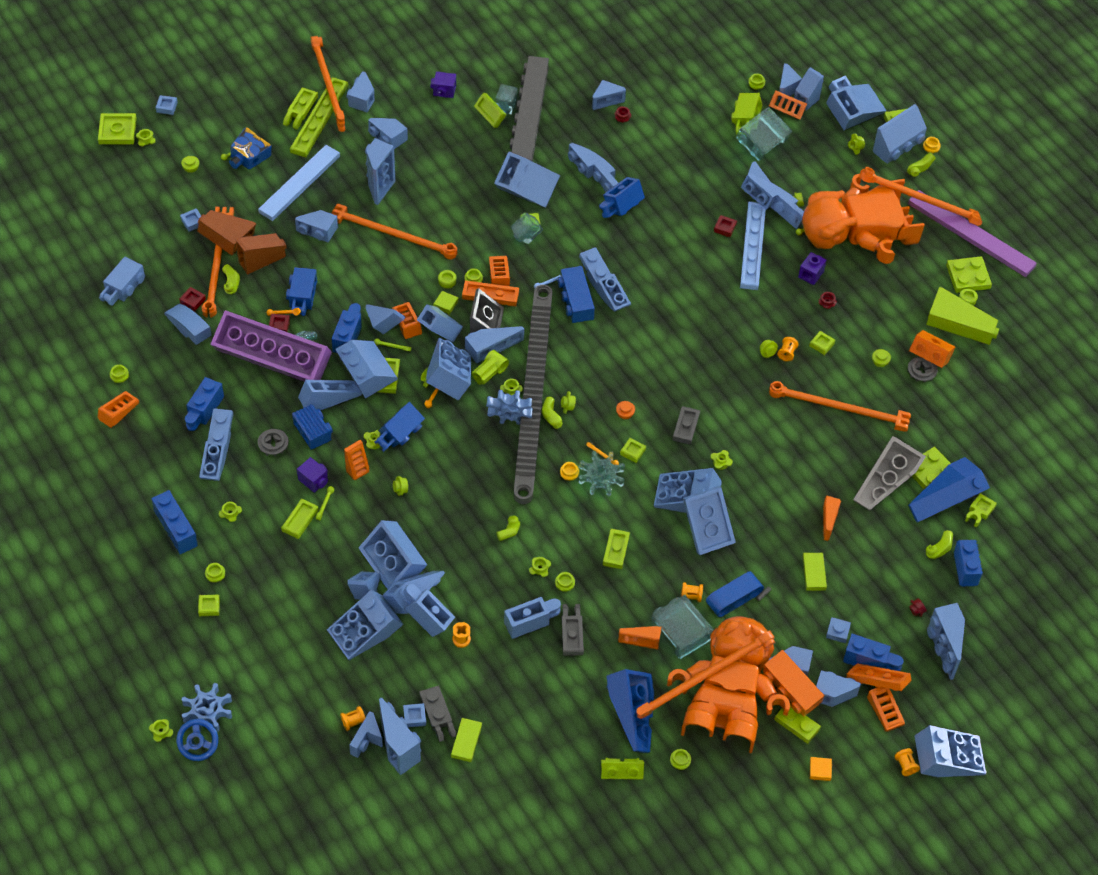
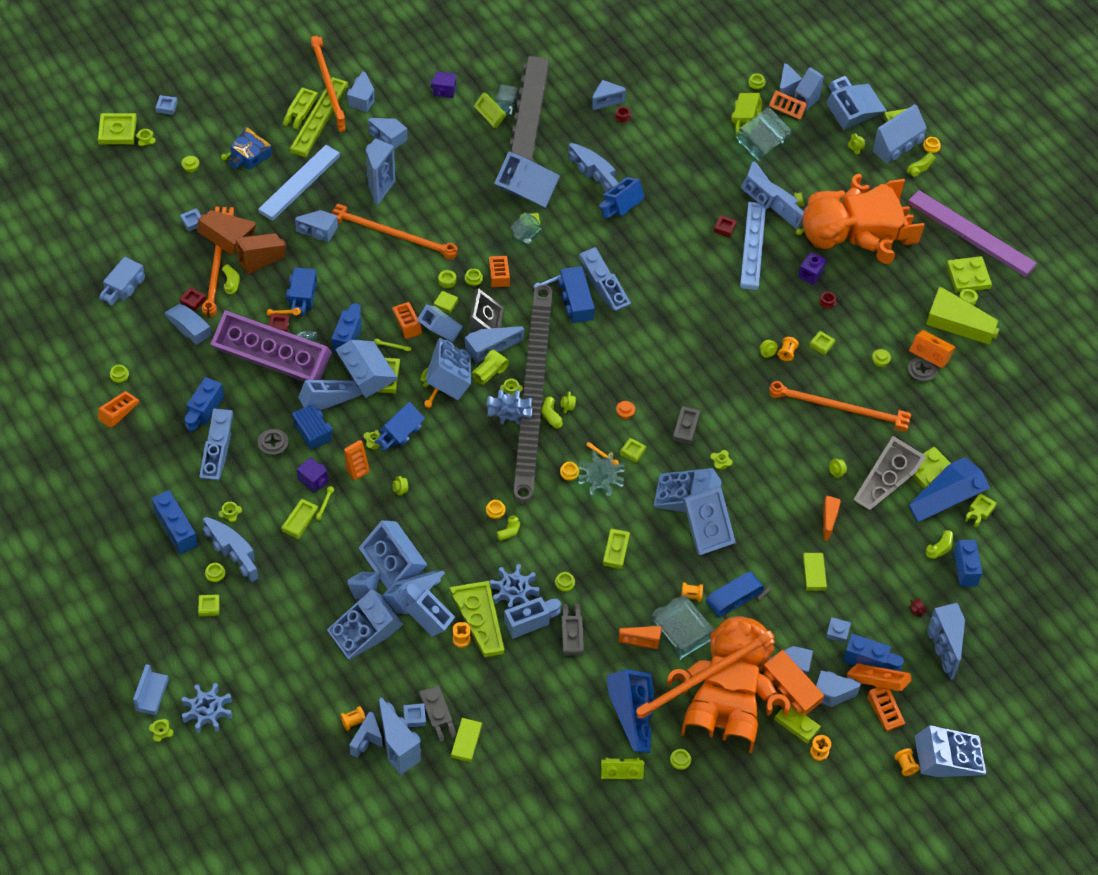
(150, 691): none -> medium blue panel
(196, 733): blue piece -> none
(232, 544): none -> medium blue slope
(383, 318): medium blue slope -> none
(479, 613): none -> lime wing
(495, 509): none -> yellow plate
(501, 294): orange plate -> none
(514, 587): none -> medium blue gear
(540, 561): lime plate -> none
(815, 747): none -> light orange bush
(820, 768): light orange tile -> none
(837, 467): none -> lime plate
(868, 176): orange hinge -> none

